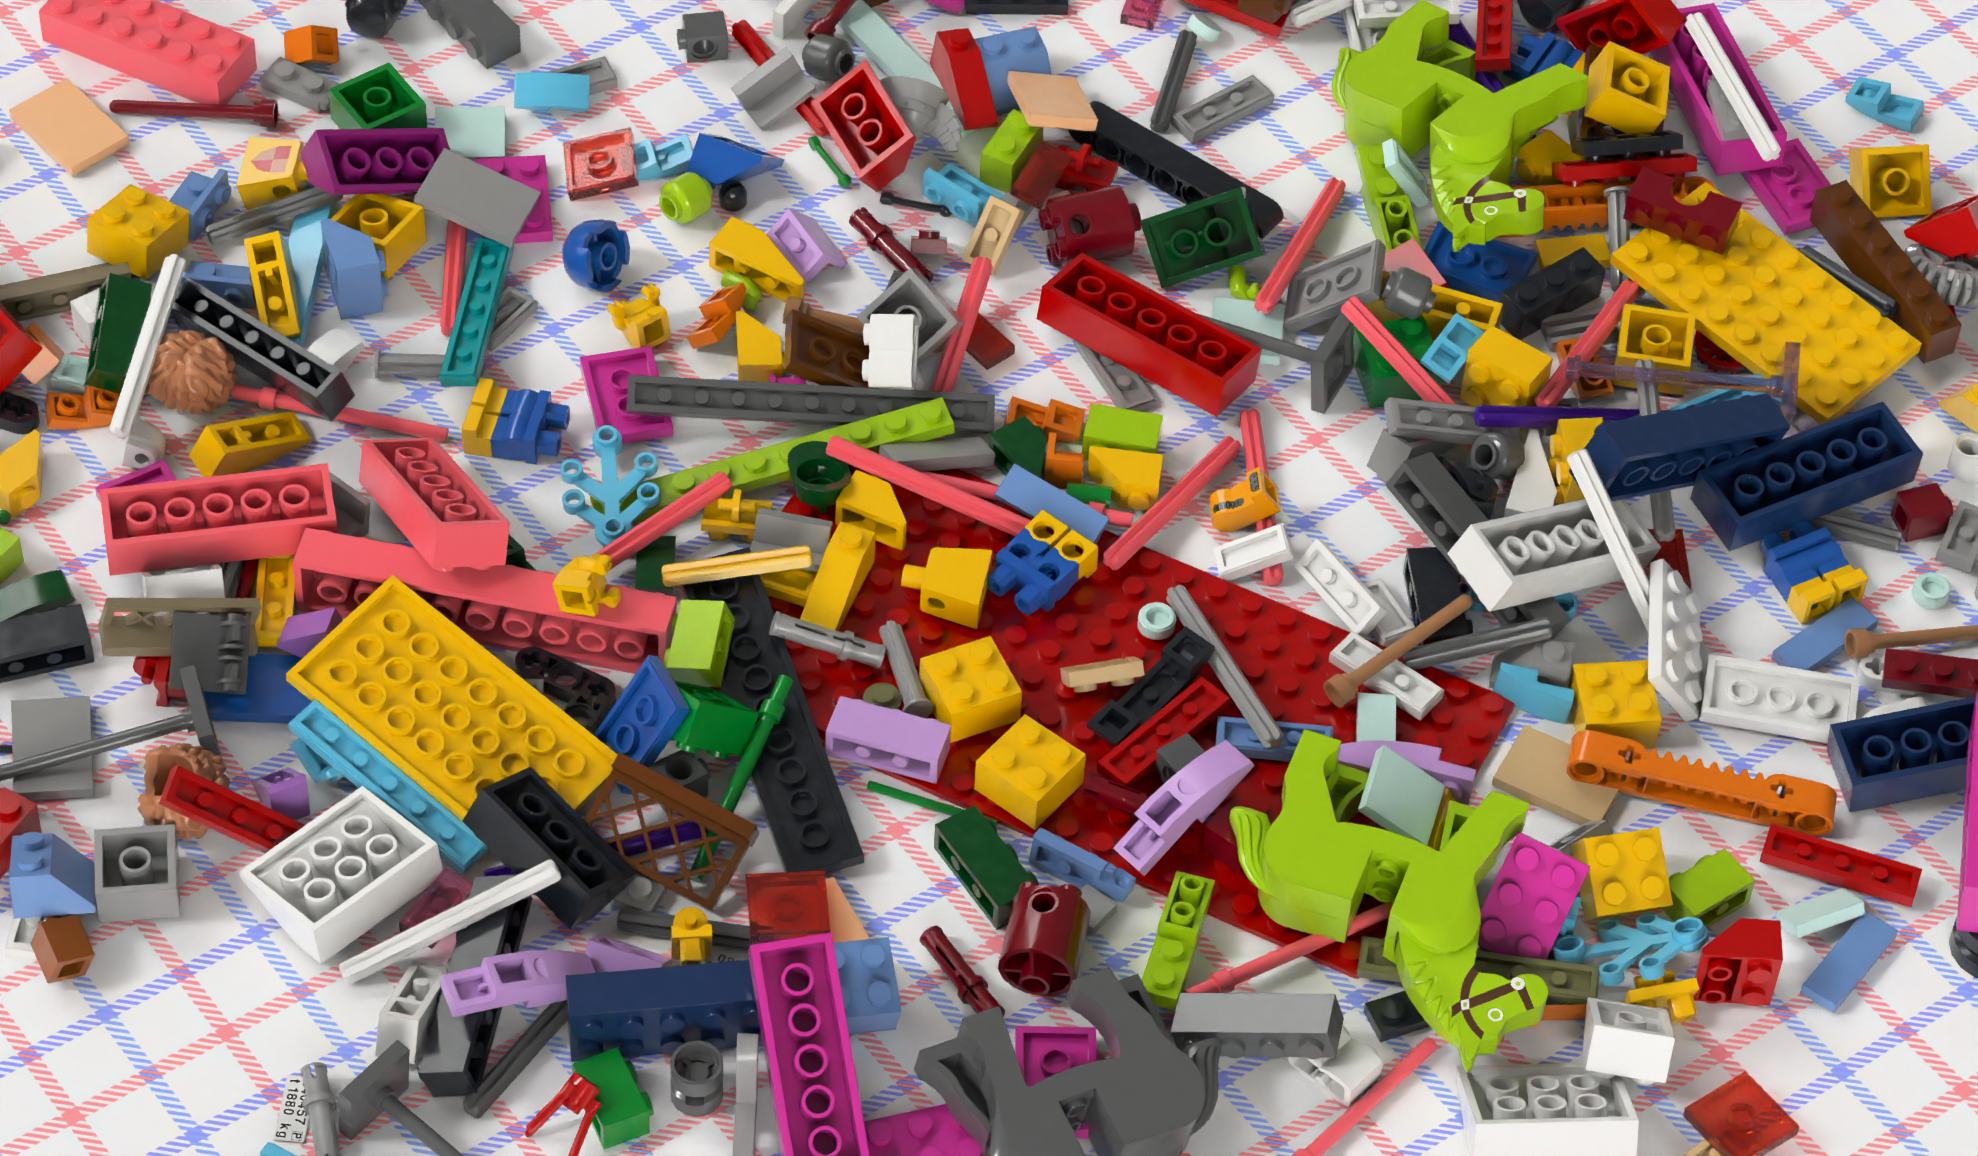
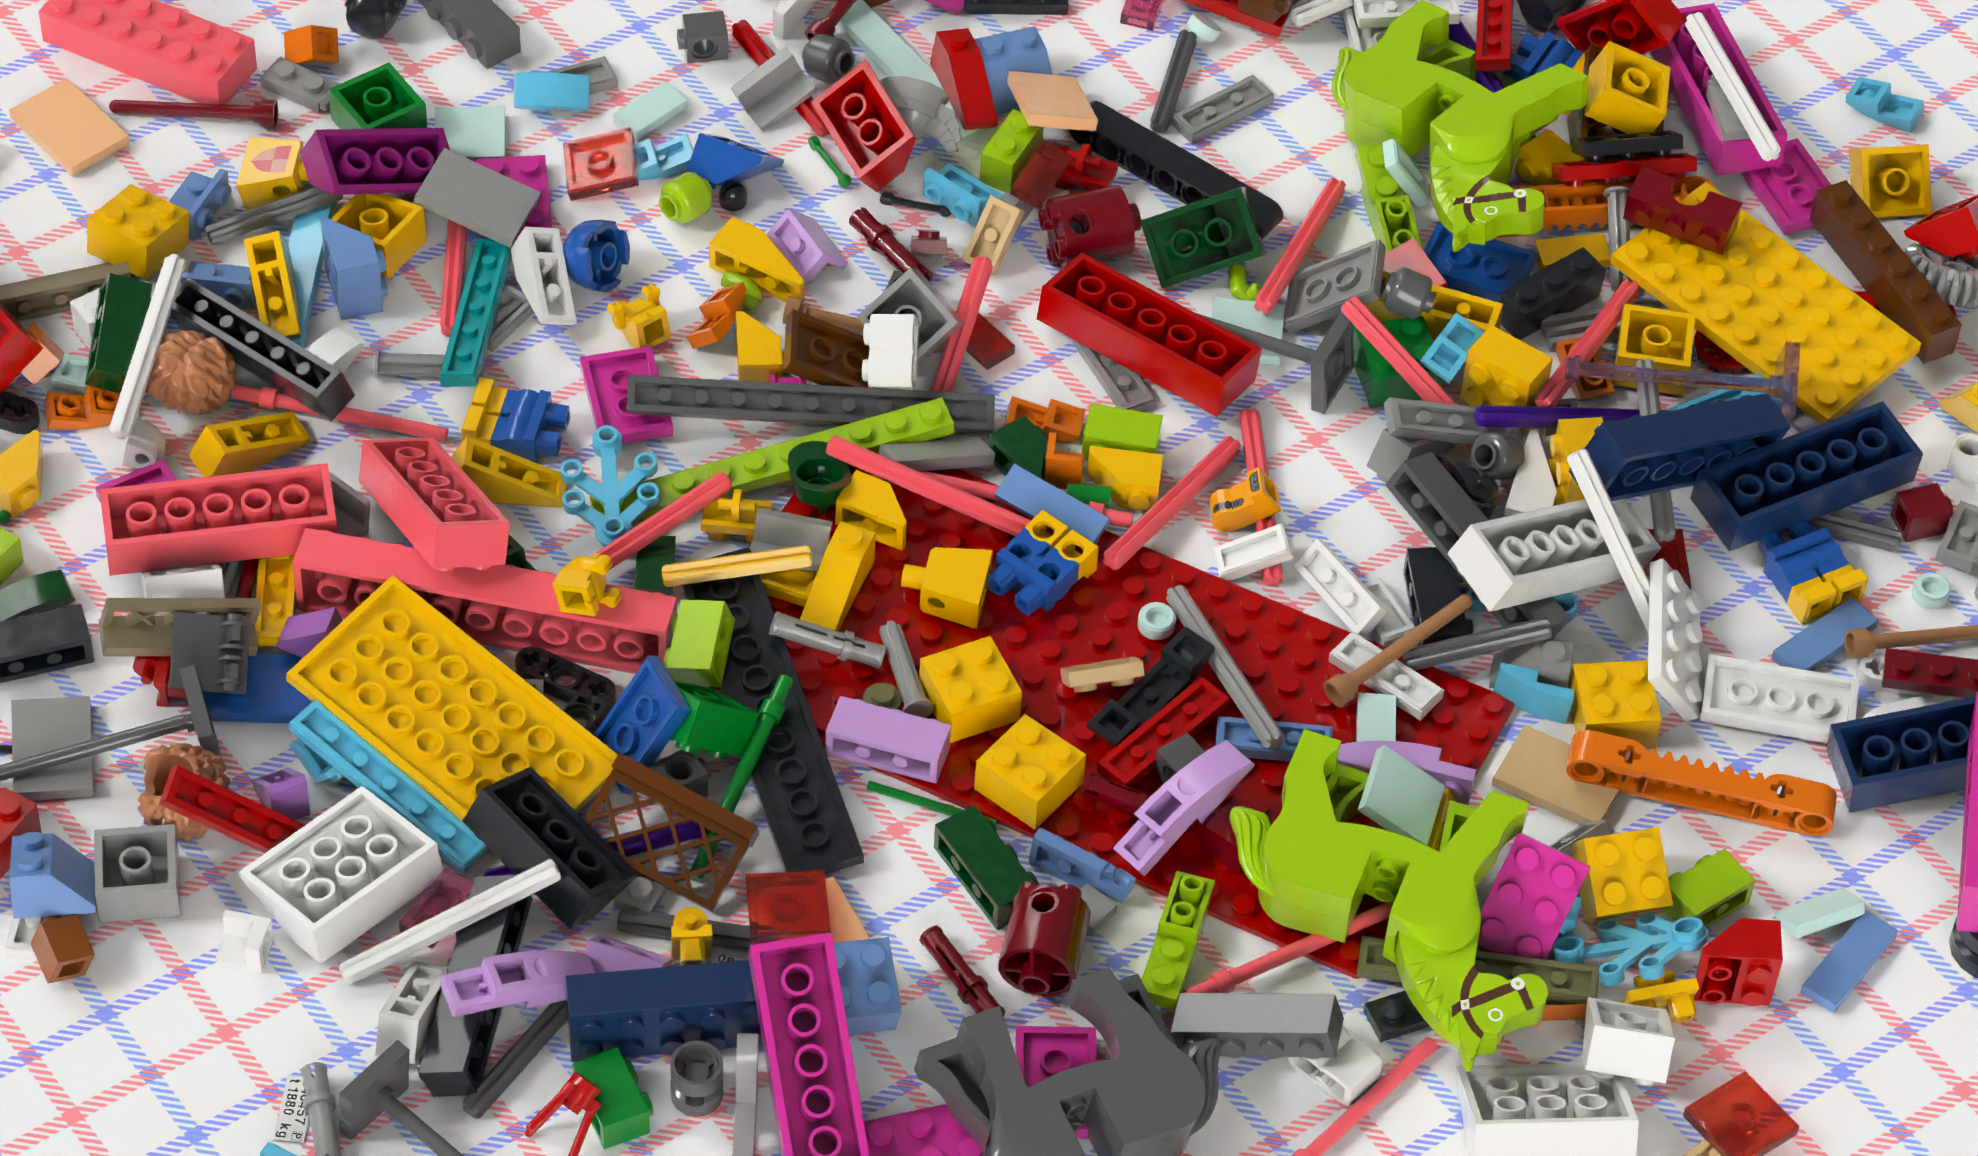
(245, 941): none -> white panel
(509, 477): none -> yellow slope
(544, 275): none -> white slope
(651, 110): none -> light aqua tile
(1841, 865): red plate -> none
(1873, 296): black axle -> none

